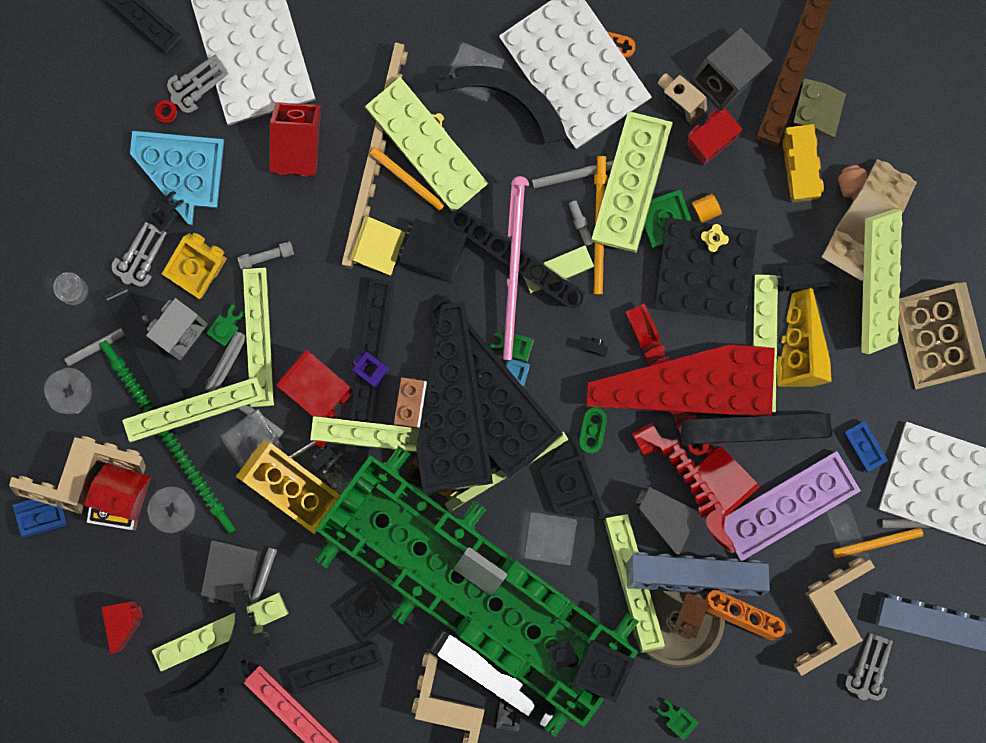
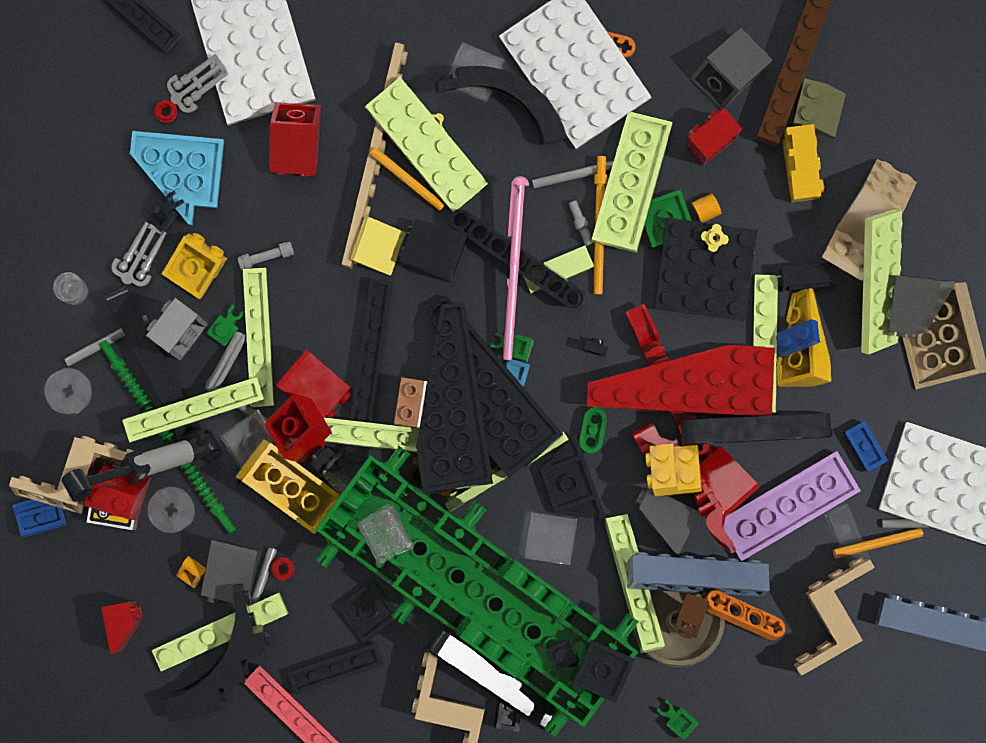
(139, 465): none -> black piece
(191, 572): none -> light orange brick
(275, 572): none -> red plate
(297, 428): none -> red brick
(376, 376): dark purple brick -> none
(385, 534): none -> clear bracket
(480, 571): light grey tile -> none
(673, 469): none -> yellow plate
(683, 97): tan torso -> none
(798, 338): none -> blue plate
(852, 181): nougat head -> none
(863, 693): light grey piece -> none
(917, 303): none -> dark grey slope

